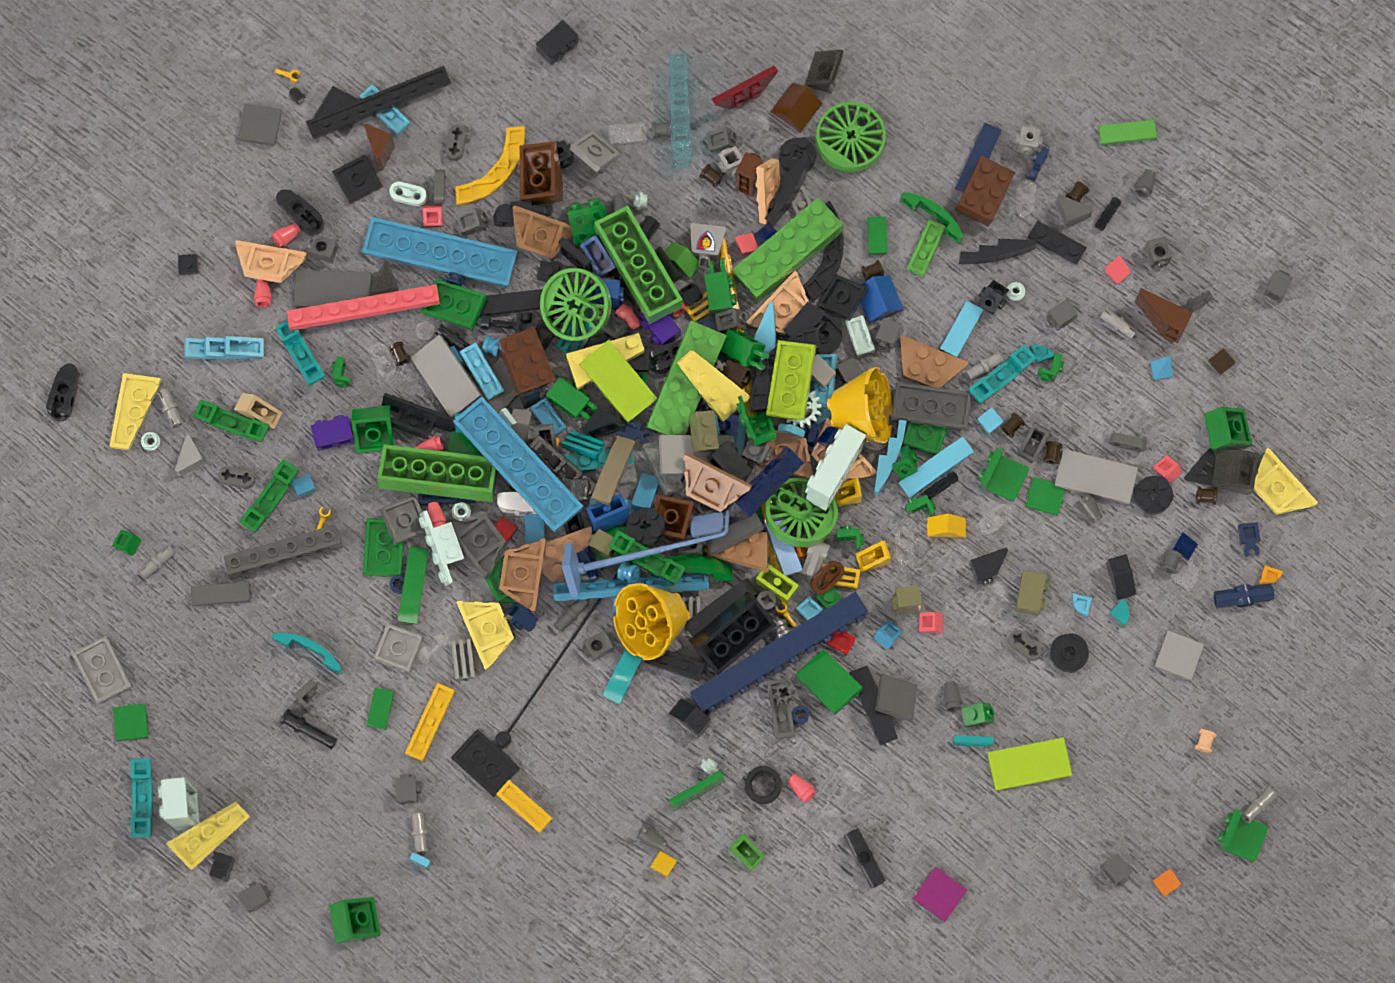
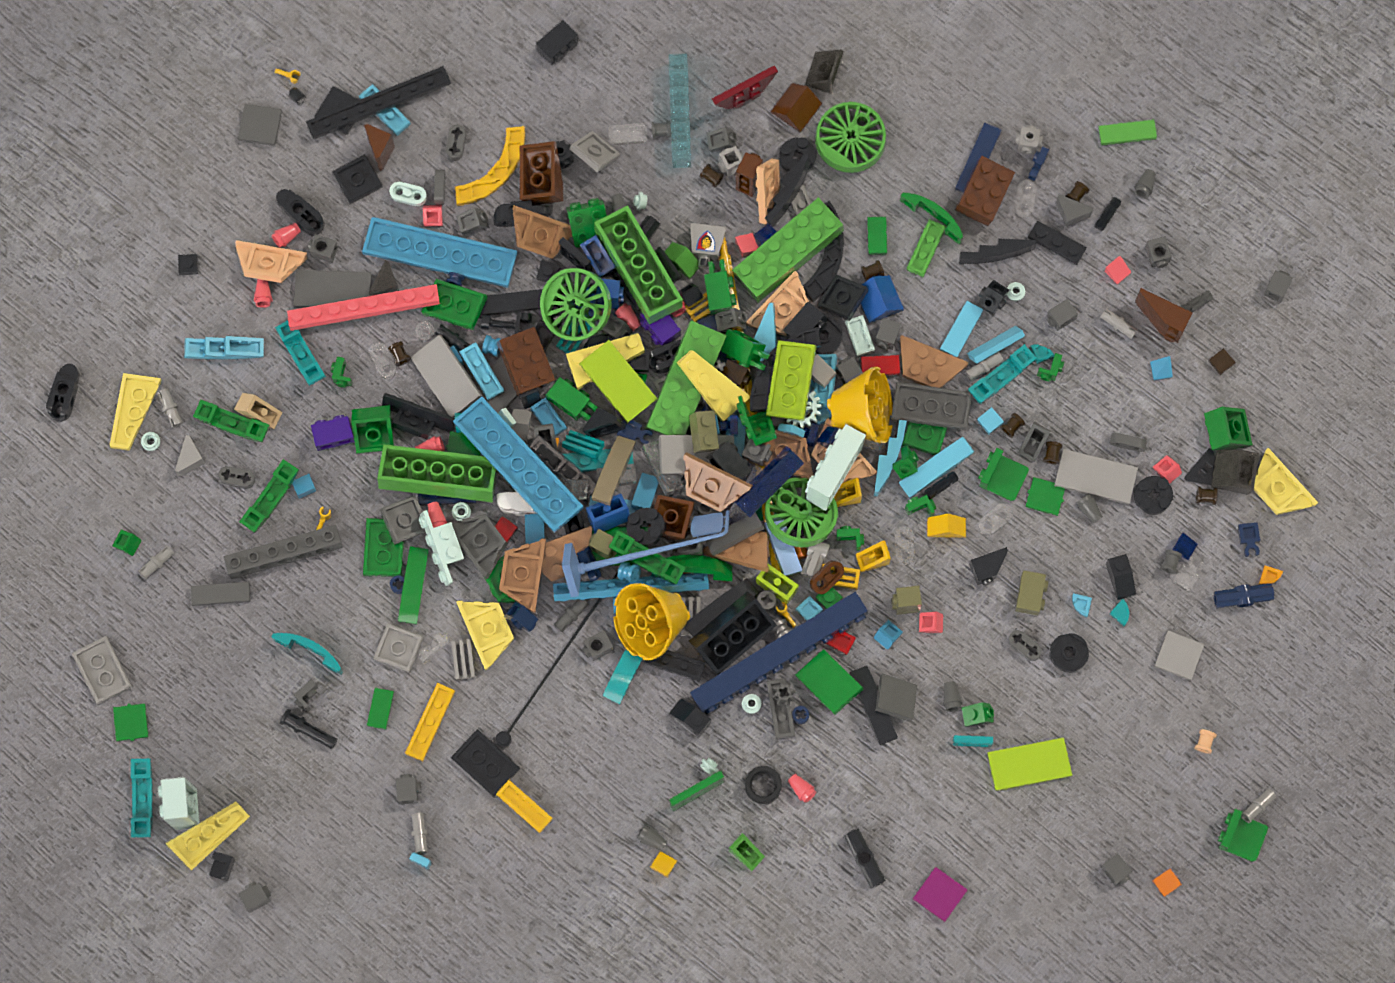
(354, 920): green slope -> none
(751, 710): none -> light aqua plate
(888, 364): none -> red tile
(996, 344): none -> medium azure tile

